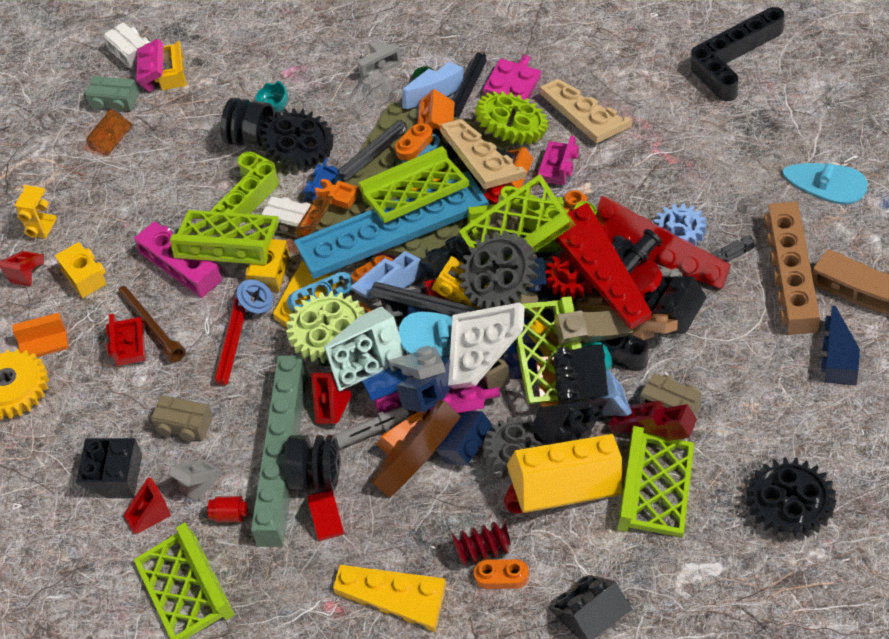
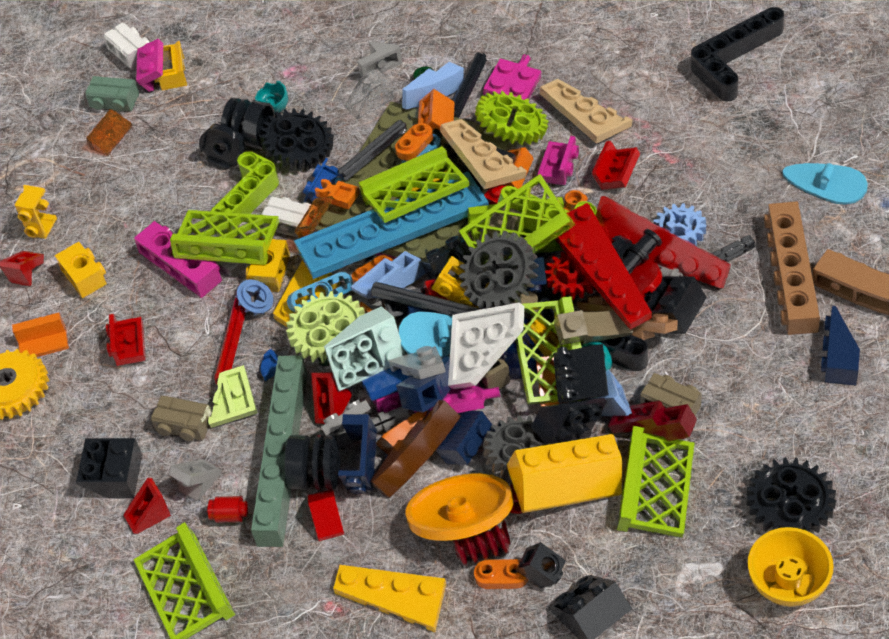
(172, 349): reddish brown piece -> none
(228, 138): none -> black plate
(233, 397): none -> yellowish green wing
(268, 365): none -> blue tile
(334, 422): none -> light grey wing
(360, 428): none -> dark blue panel
(459, 507): none -> light orange dish
(531, 565): none -> black brick
(615, 166): none -> red bracket
(797, 556): none -> yellow piece

